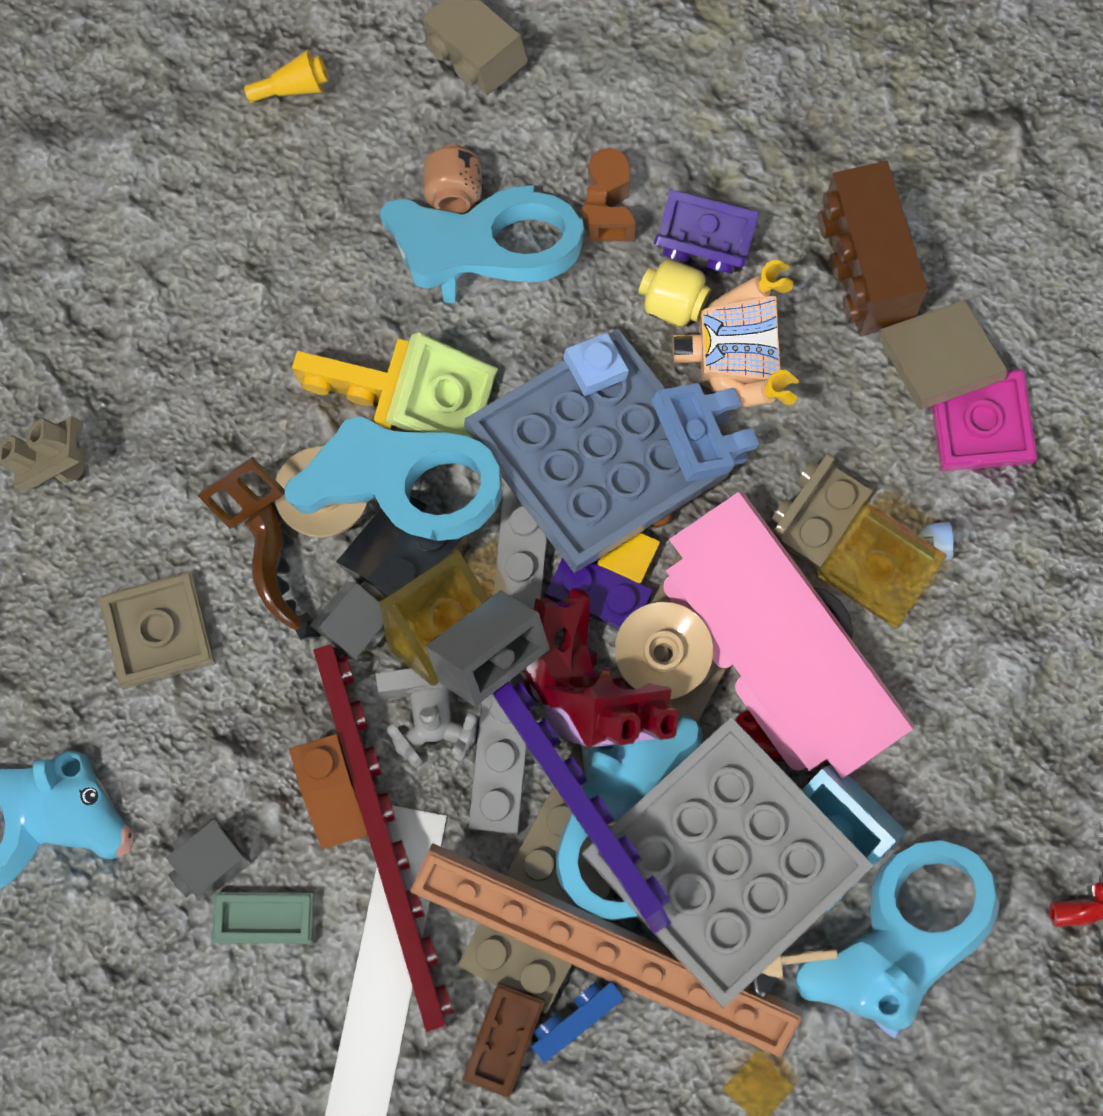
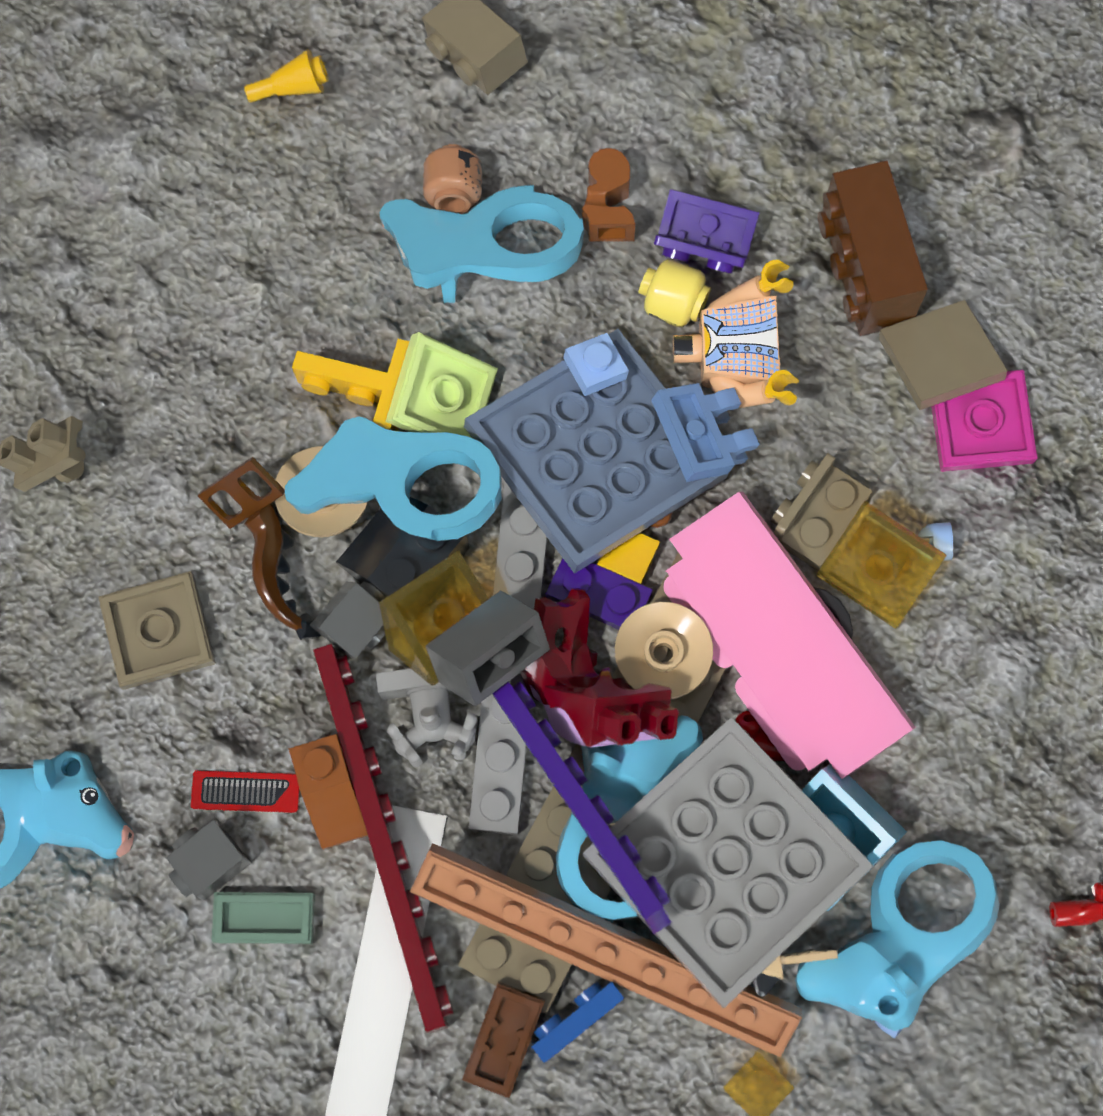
(245, 791): none -> sticker

